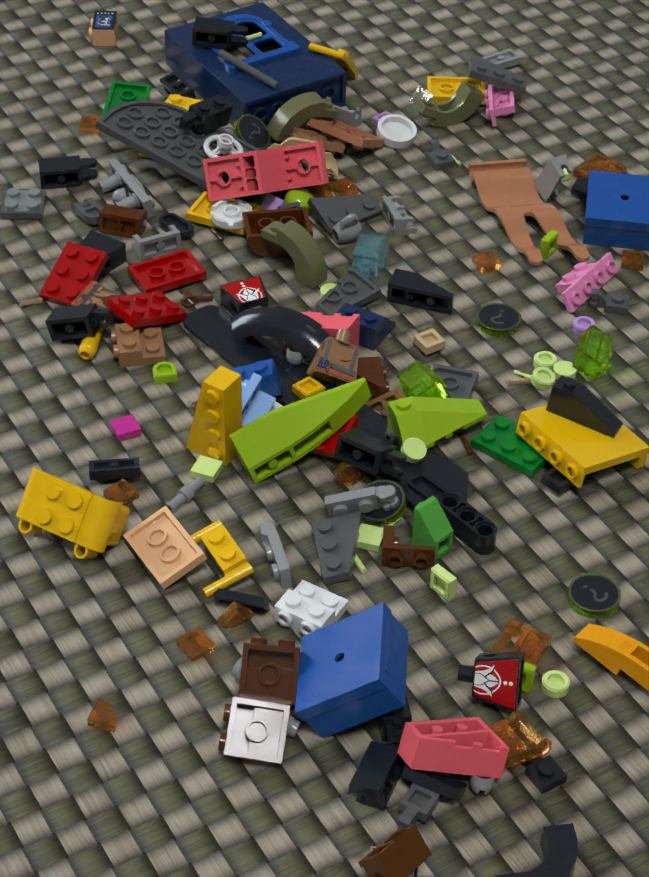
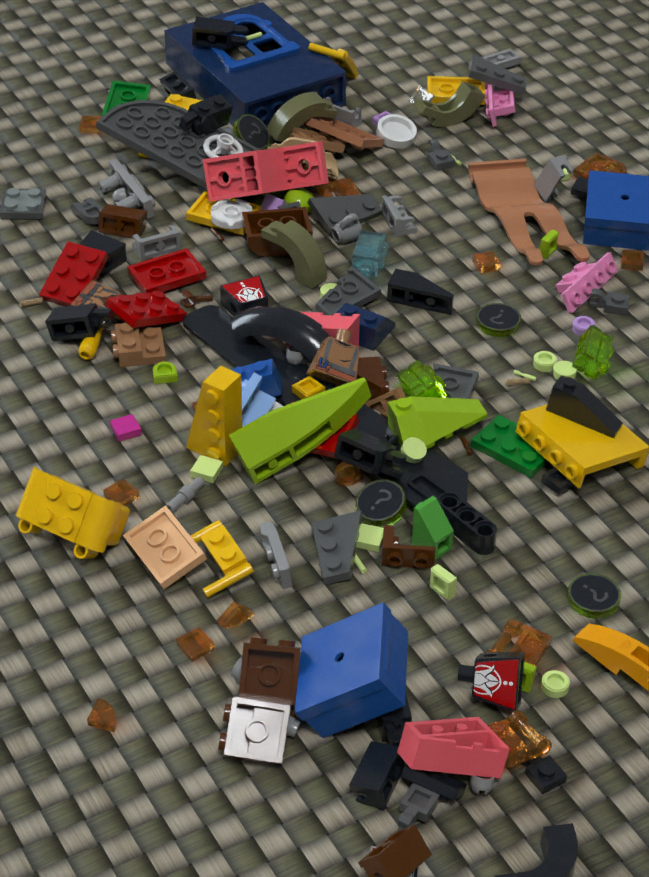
(66, 171): black hinge -> none
(104, 28): brick -> none
(114, 468): black plate -> none
(186, 229): black tile -> none
(247, 600): black tile -> none
(249, 69): dark grey bar -> none
(309, 608): white plate -> none
(362, 499): light grey hinge -> none
(429, 341): tan plate -> none
(542, 378): yellowish green tile -> none

